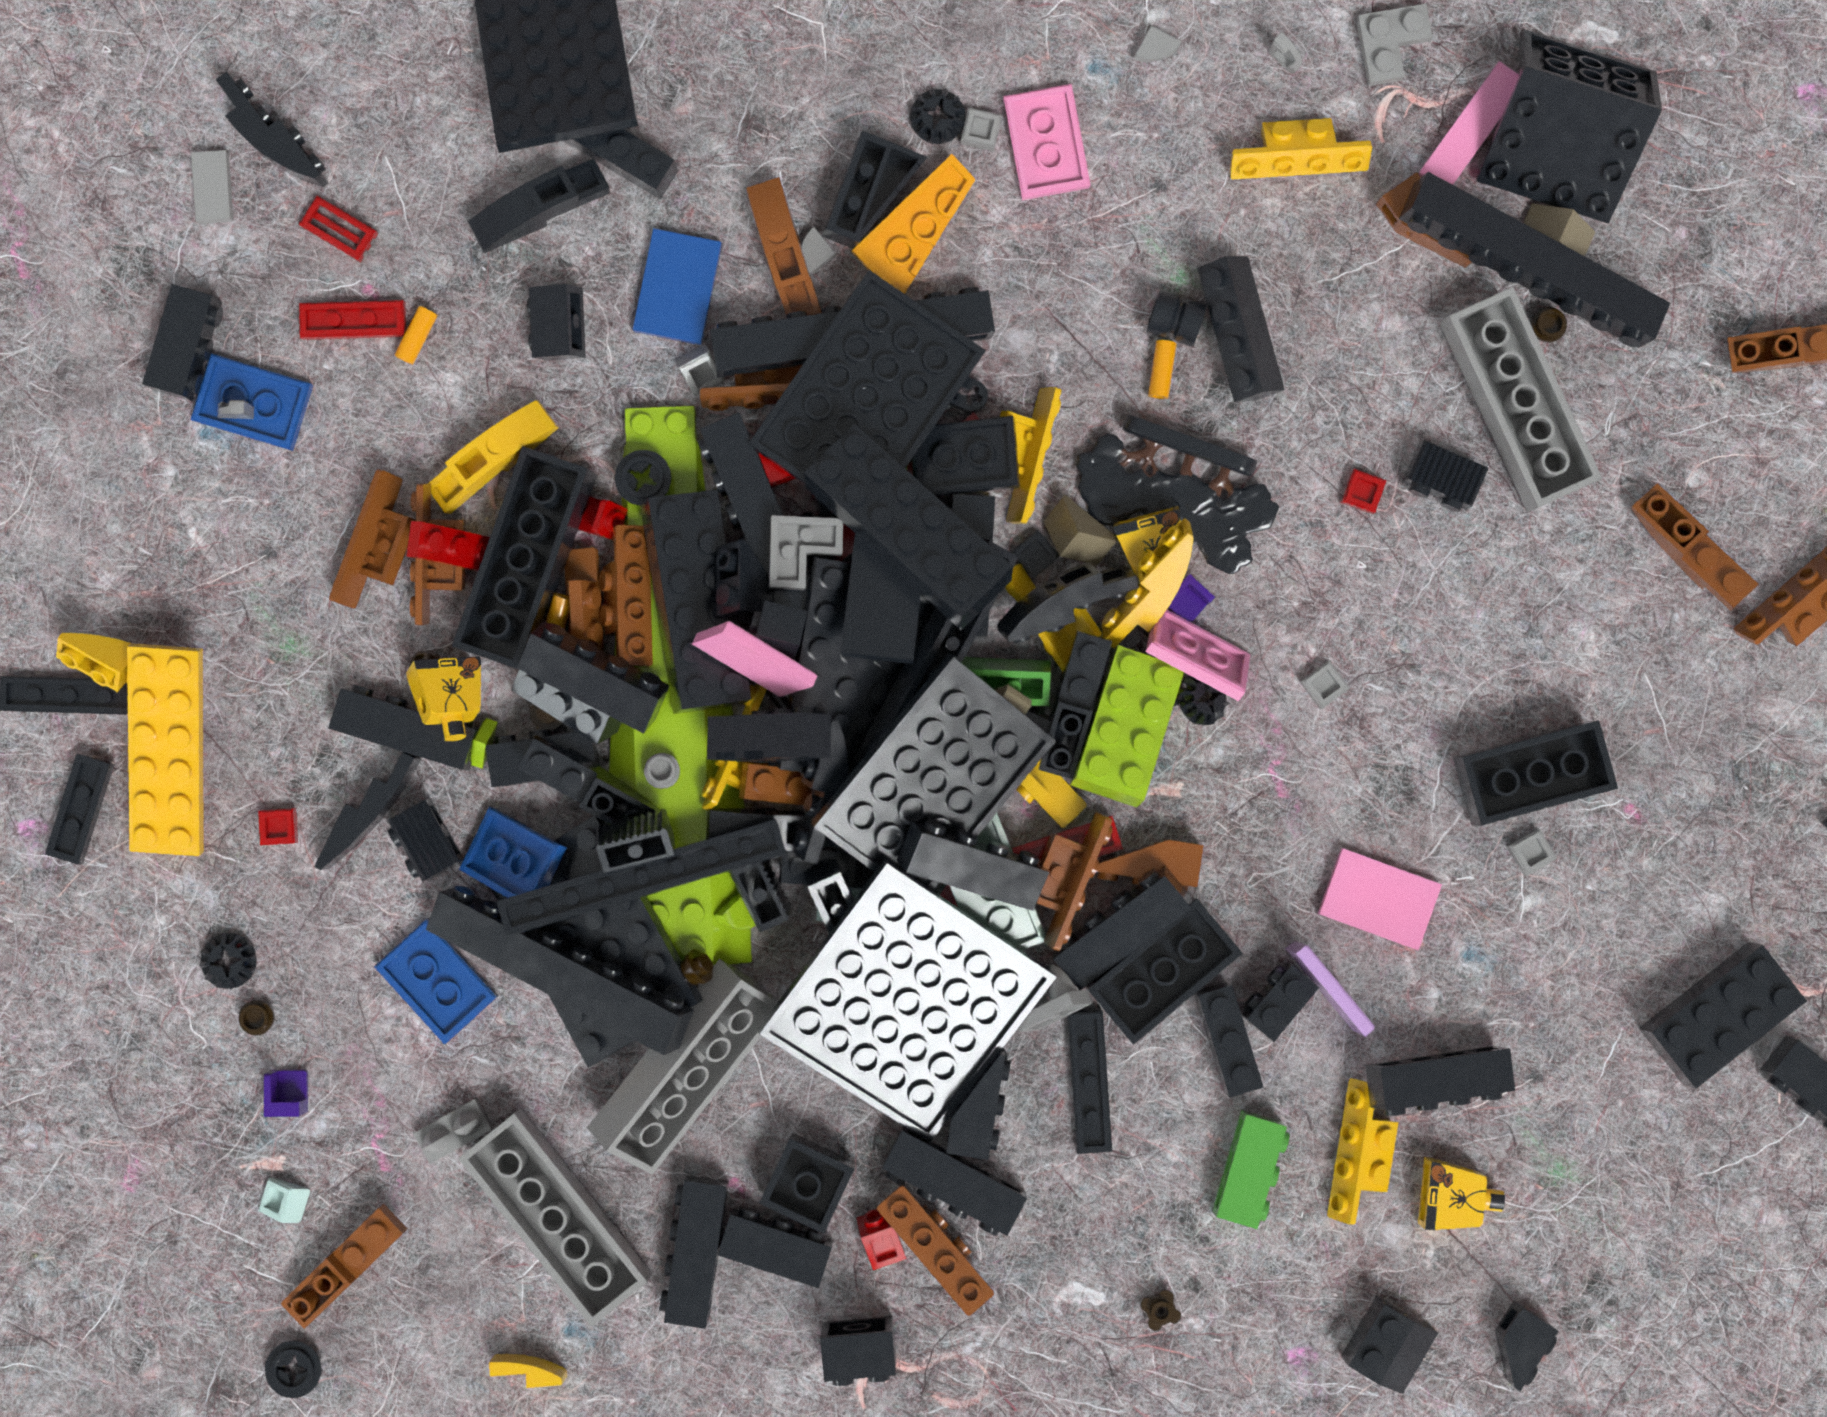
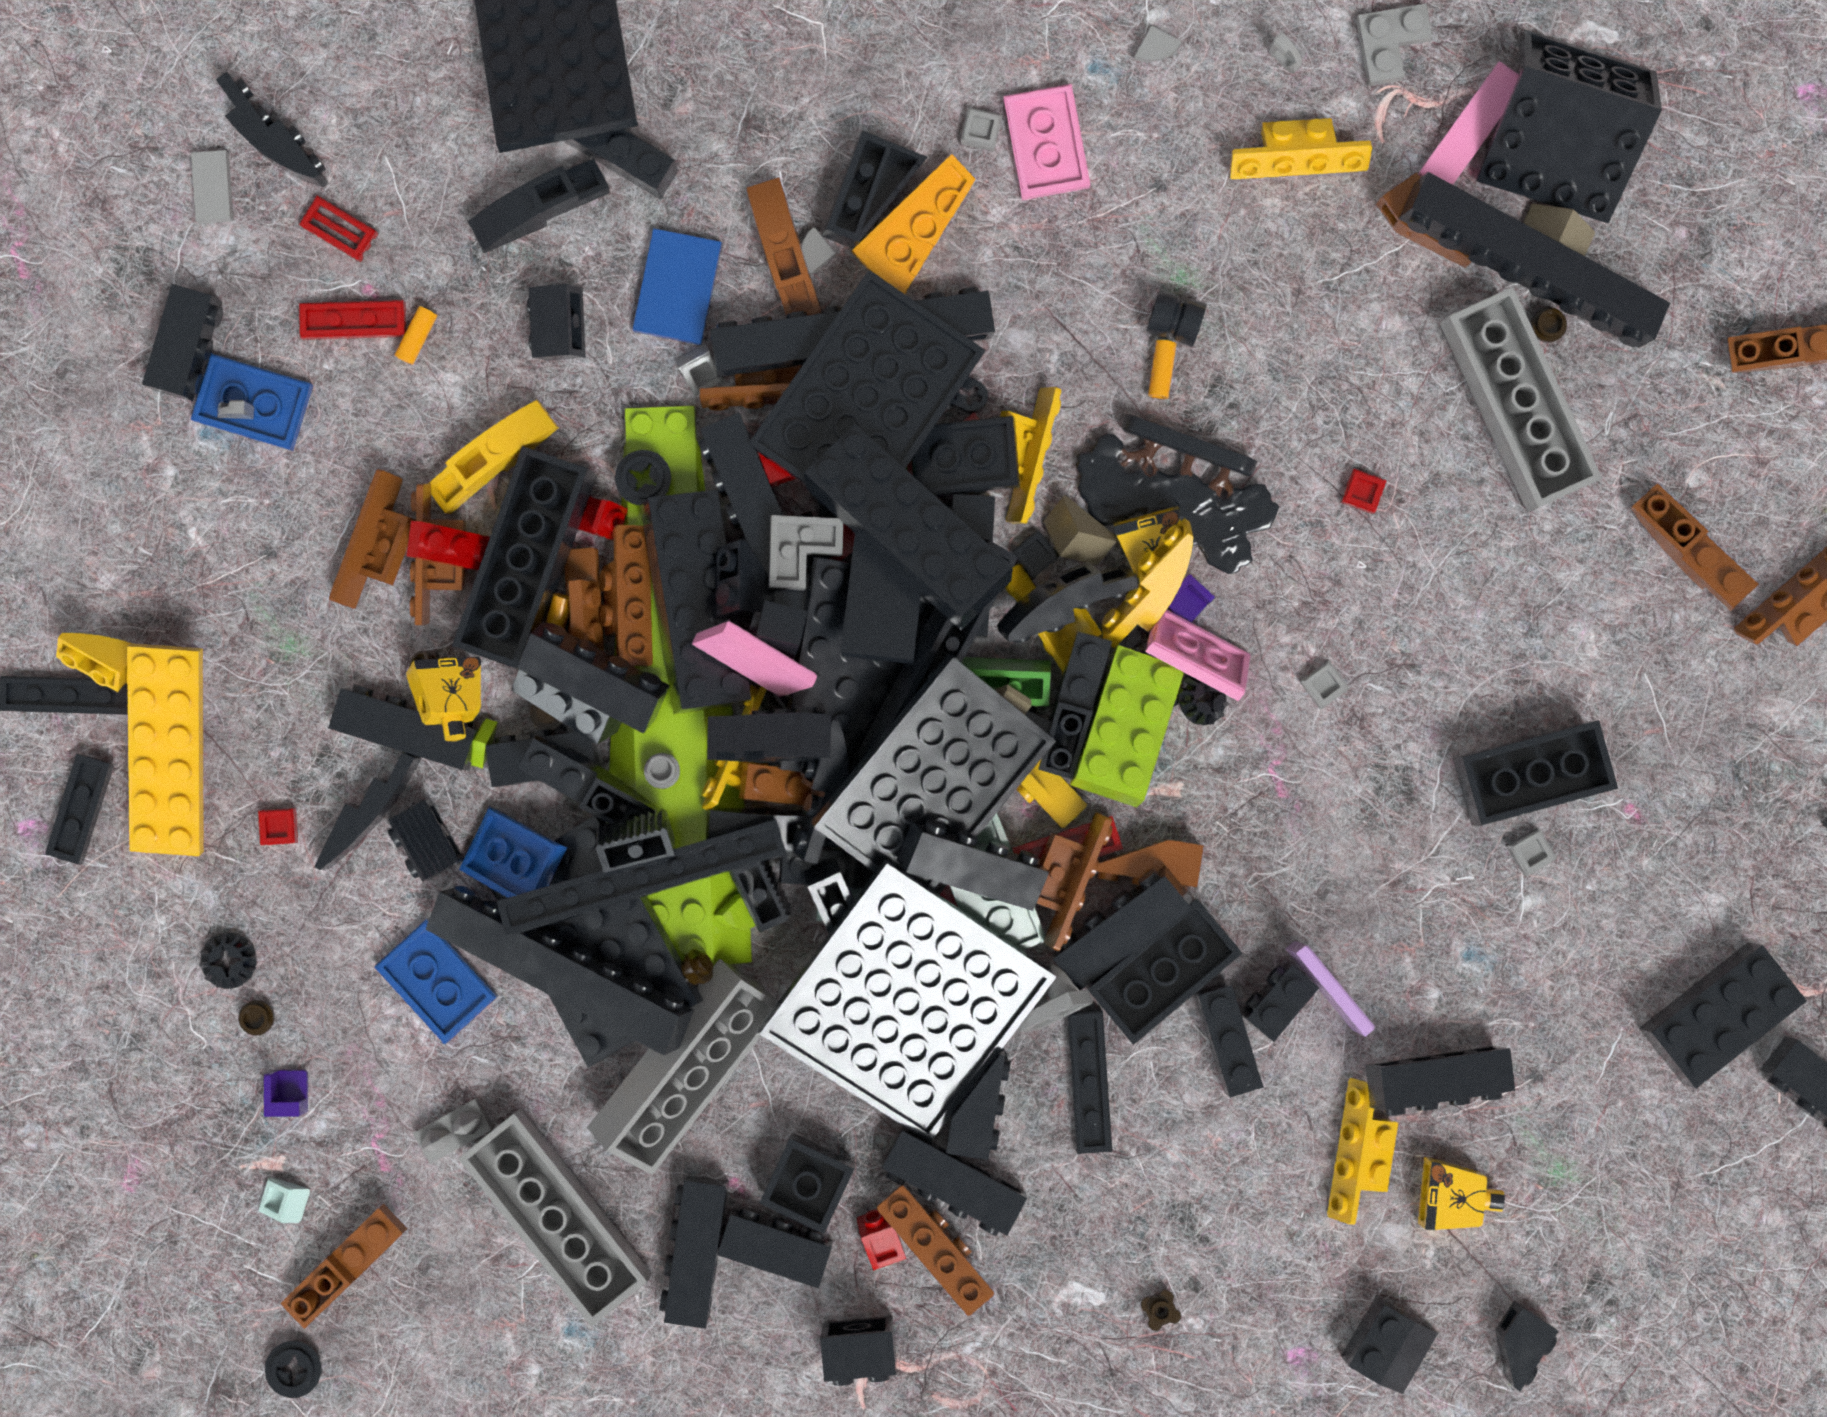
(537, 1370): yellow slope -> none
(947, 128): black gear -> none
(1240, 328): black brick -> none
(1250, 1169): bright green brick -> none
(1379, 899): bright pink tile -> none
(1444, 476): black brick -> none

